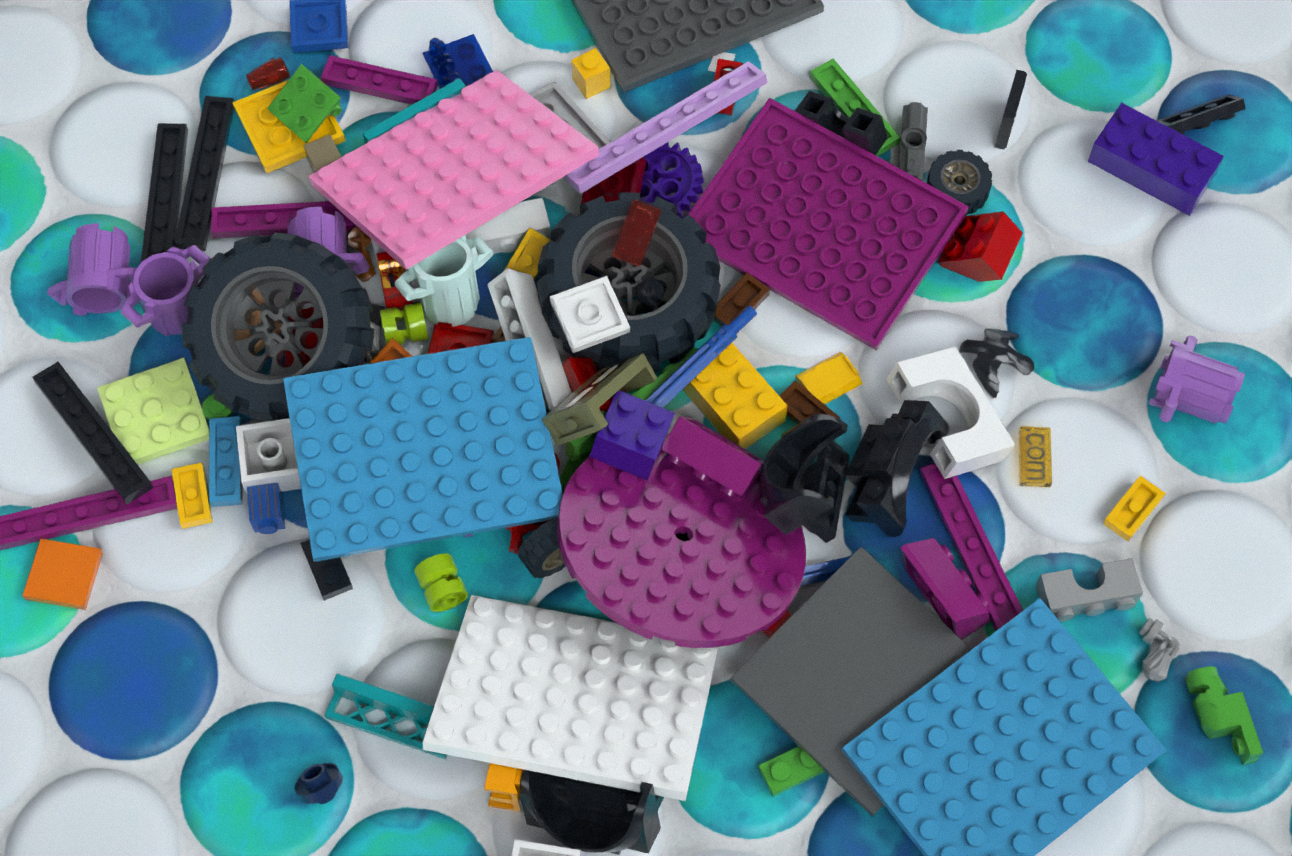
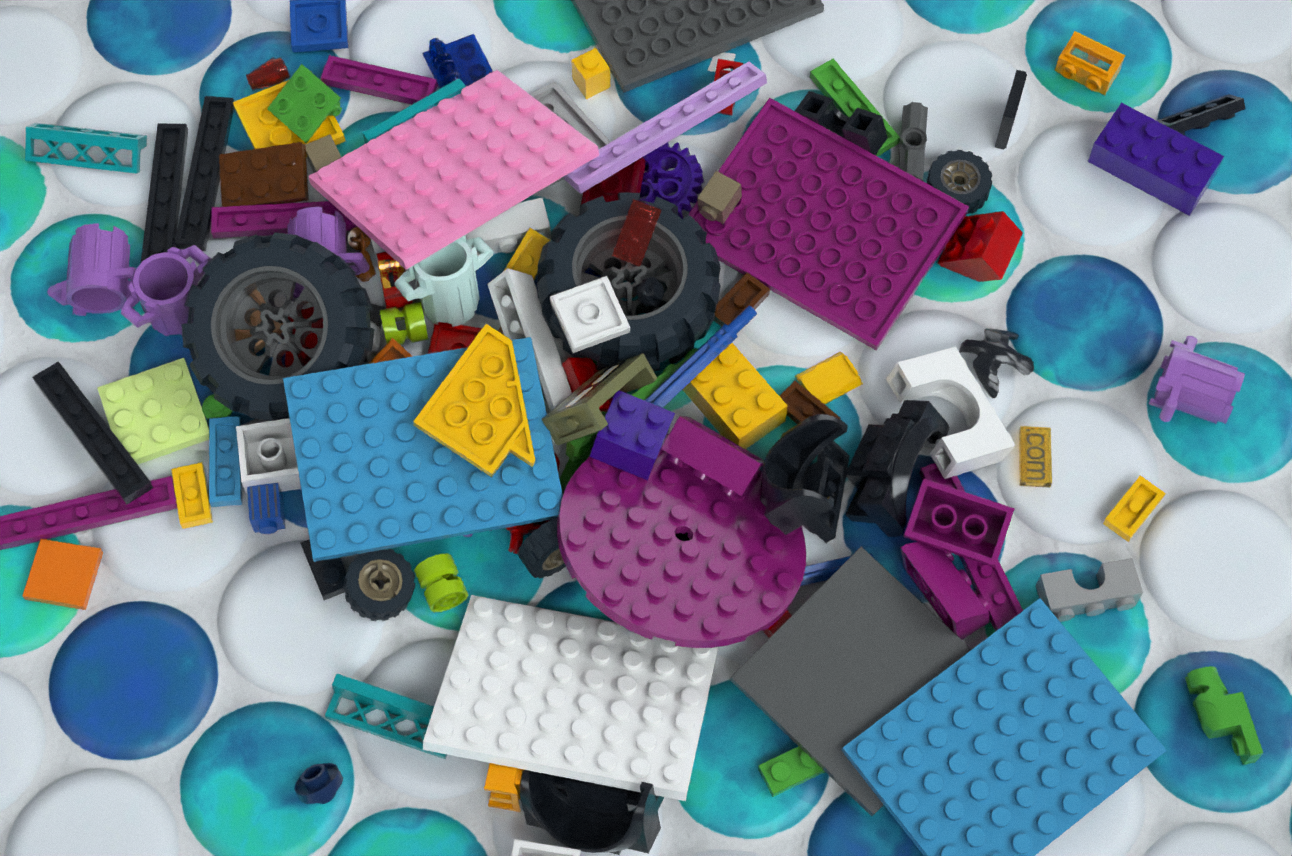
(84, 136): none -> teal fence
(264, 176): none -> reddish brown plate
(364, 593): none -> black wheel
(481, 406): none -> yellow wing
(719, 197): none -> dark tan brick
(959, 522): none -> magenta slope
(1089, 63): none -> light orange window
(1158, 663): light grey piece -> none

